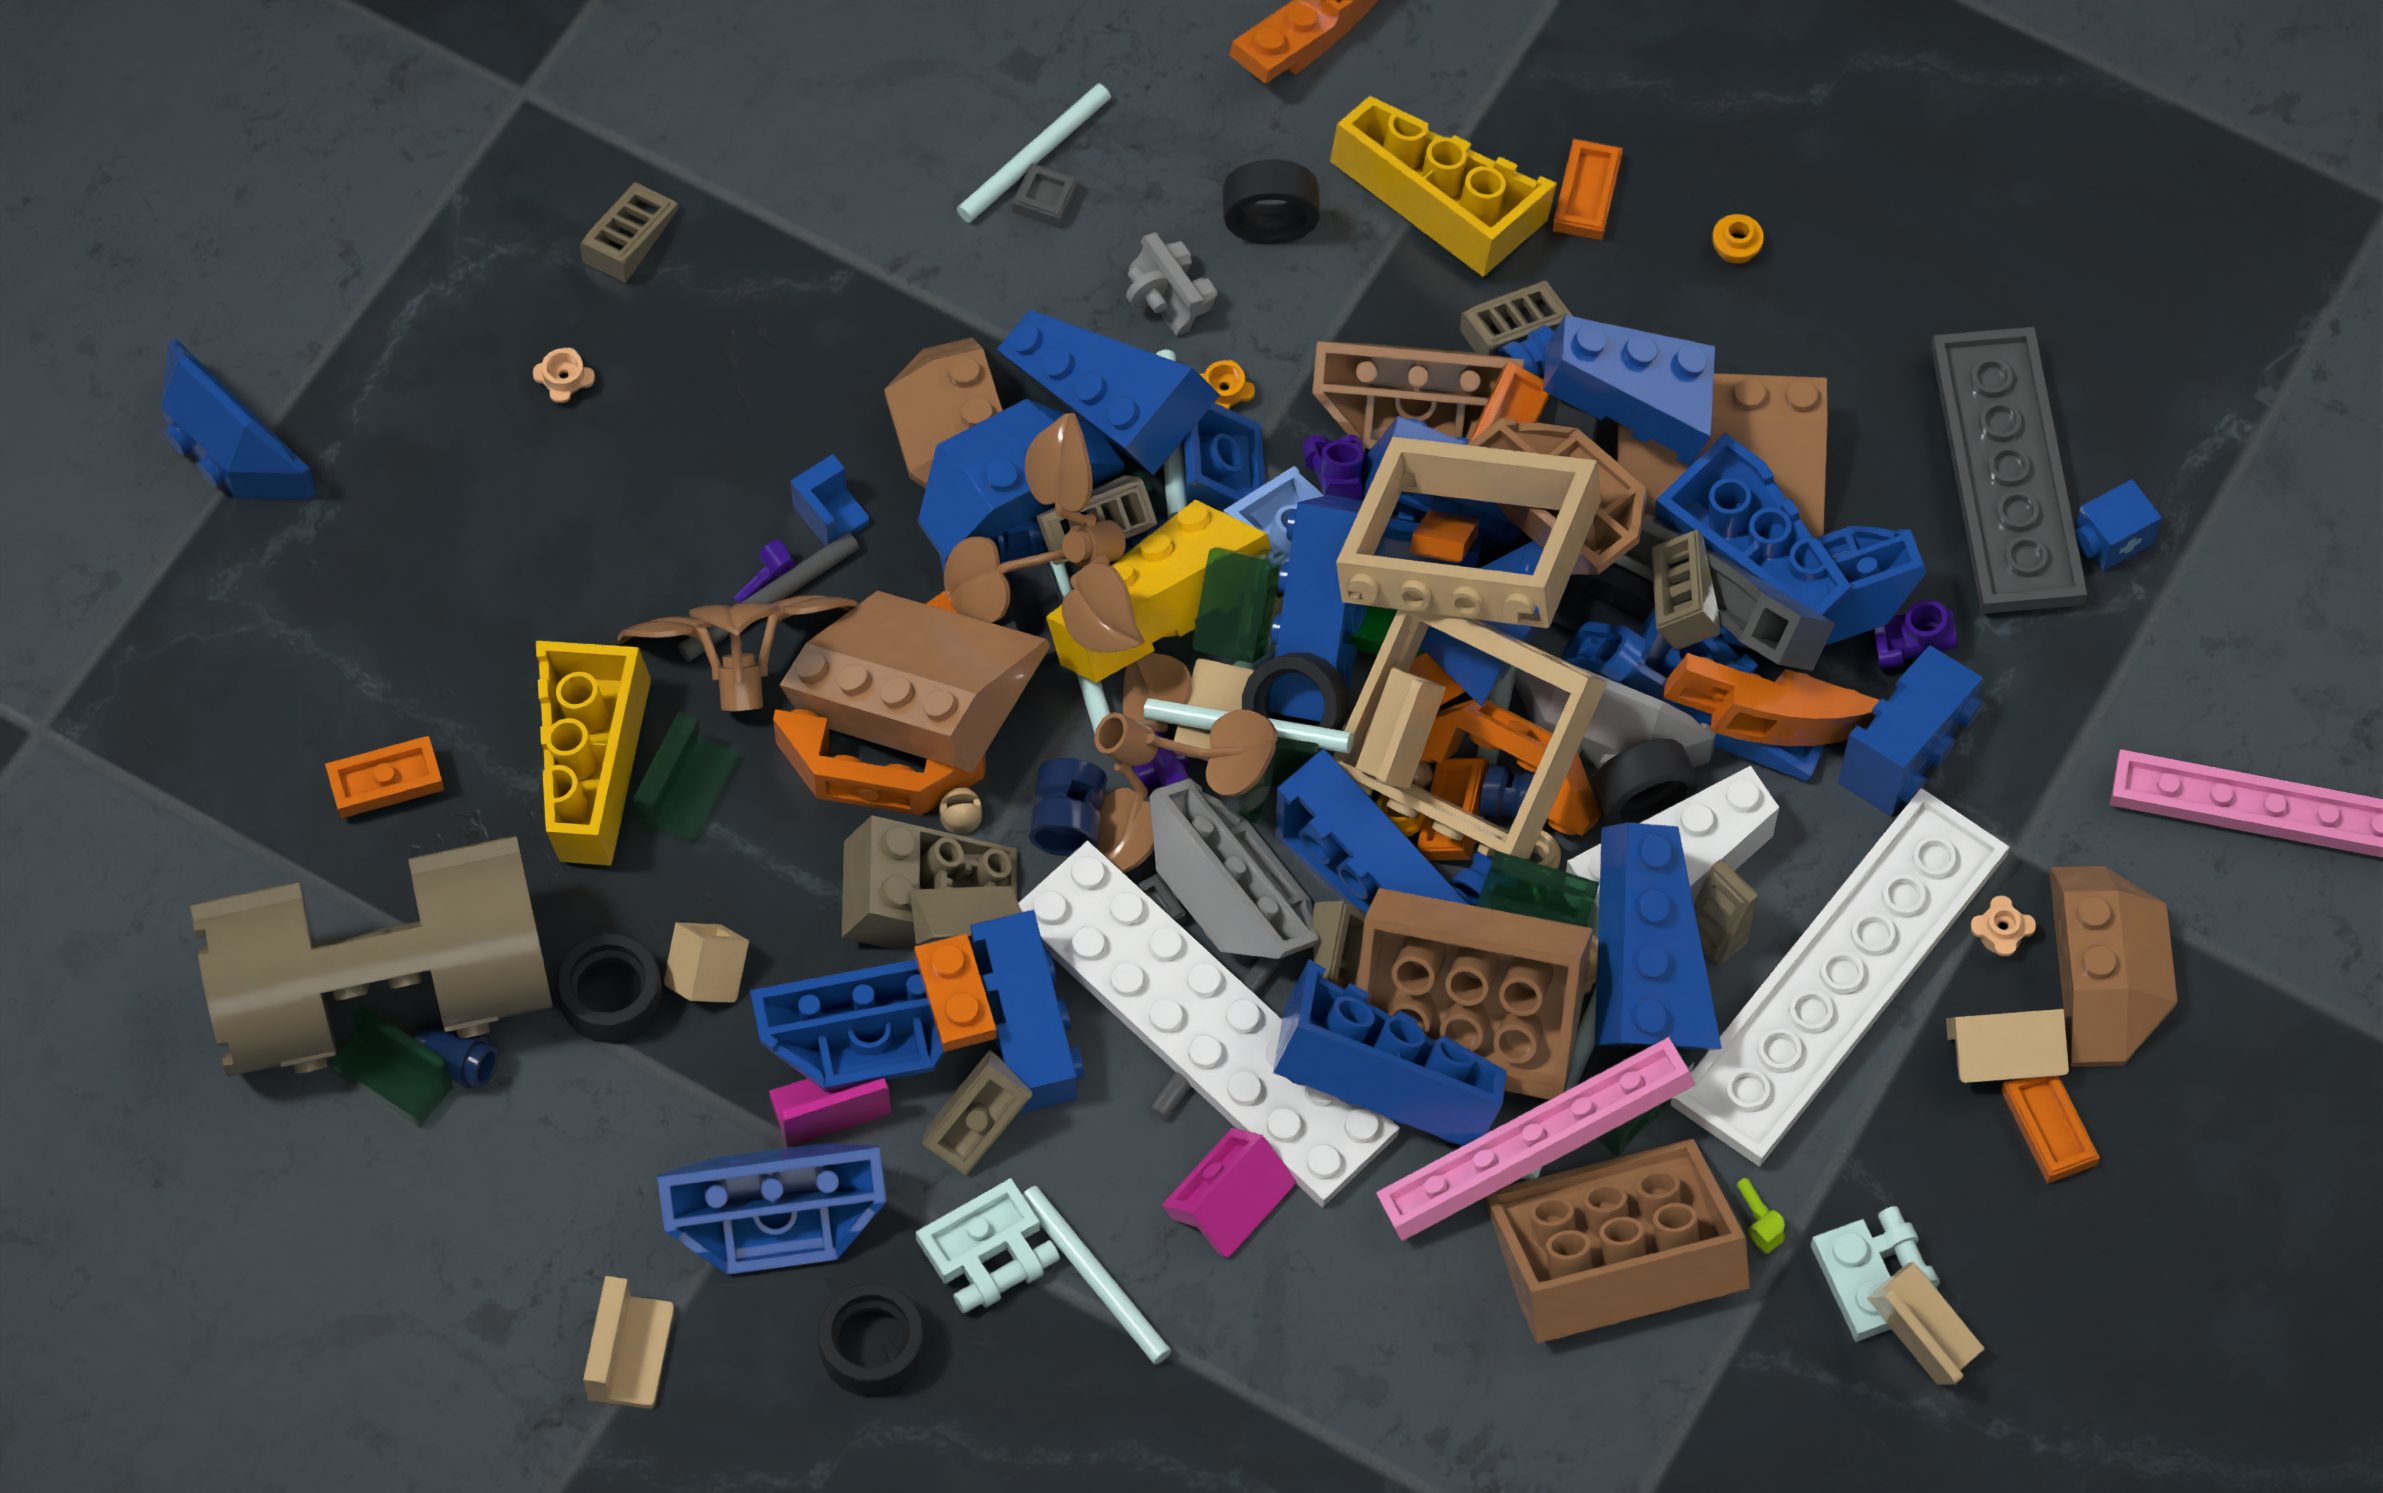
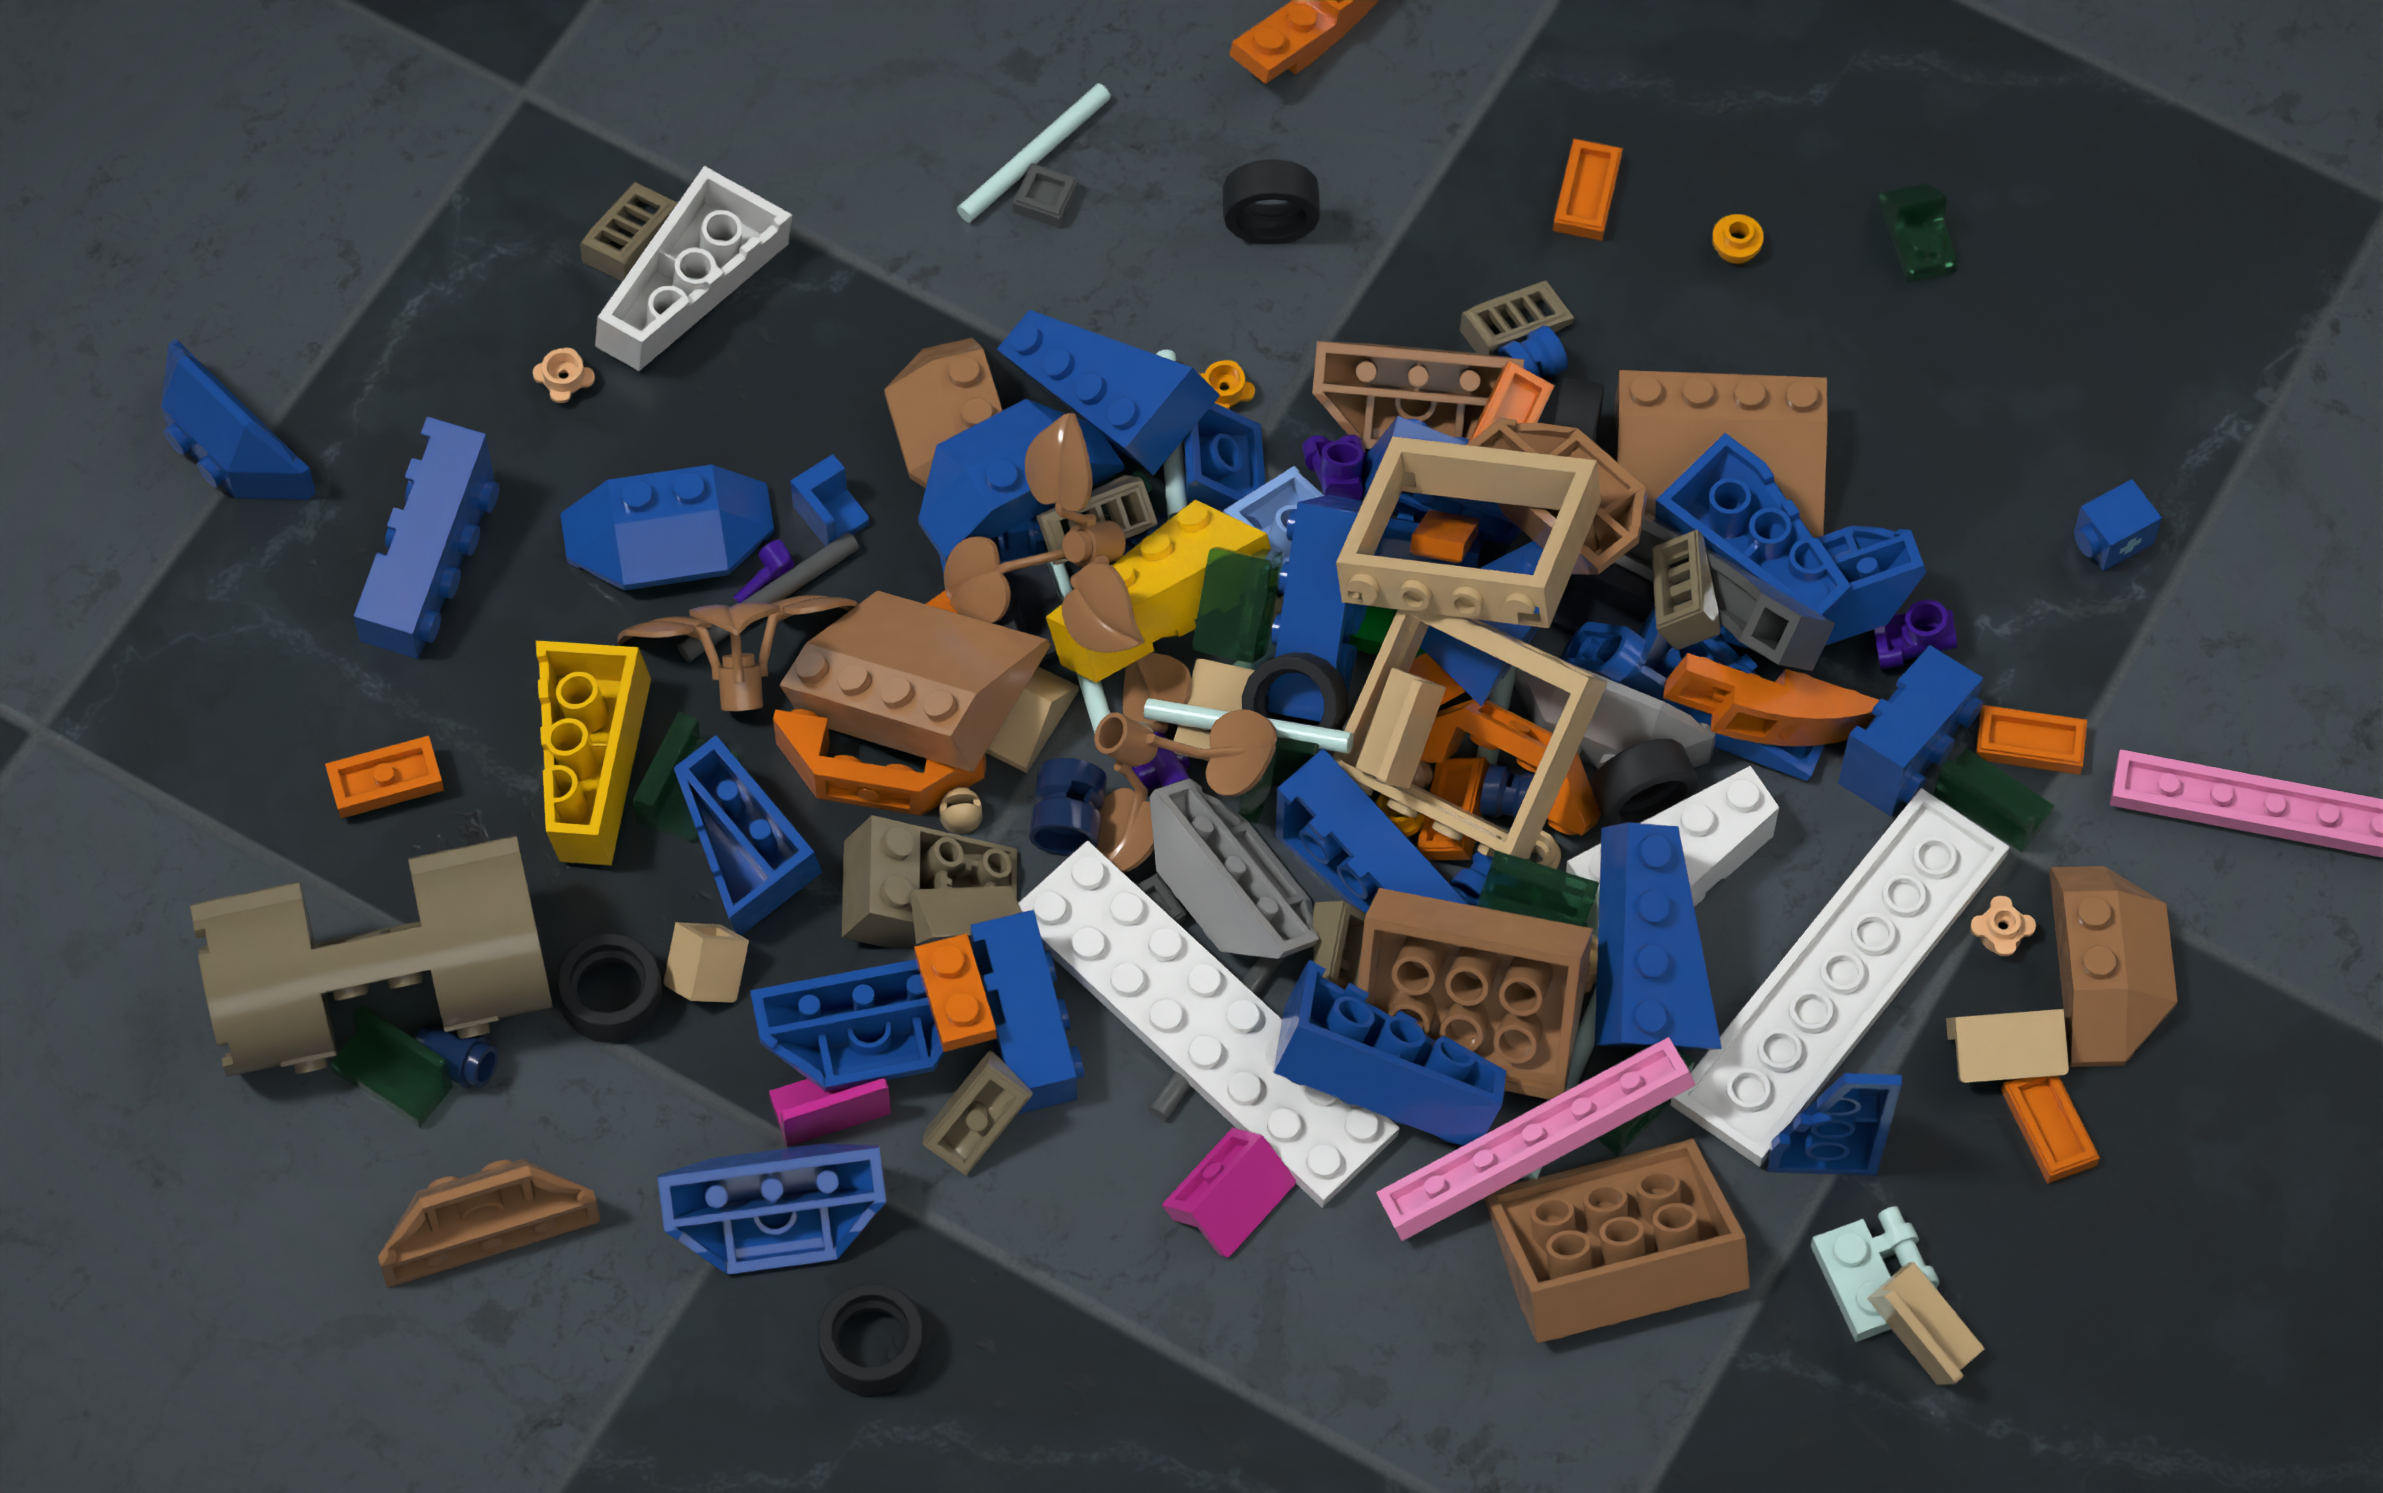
(428, 540): none -> blue wedge
(482, 1217): none -> medium nougat wedge
(627, 1347): tan panel -> none
(667, 526): none -> blue wedge
(692, 264): none -> white wedge
(745, 837): none -> blue wedge
(980, 1231): light aqua plate -> none
(1032, 719): none -> tan slope
(1097, 1276): light aqua bar -> none
(1163, 284): light grey hips -> none
(1440, 185): yellow wedge -> none
(1637, 379): blue wedge -> none
(1724, 913): dark tan slope -> none
(1768, 1229): lime hand -> none
(1840, 1129): none -> blue wedge
(1919, 231): none -> clear green slope
(1992, 799): none -> clear green panel
(2008, 470): dark grey plate -> none
(2031, 739): none -> orange tile

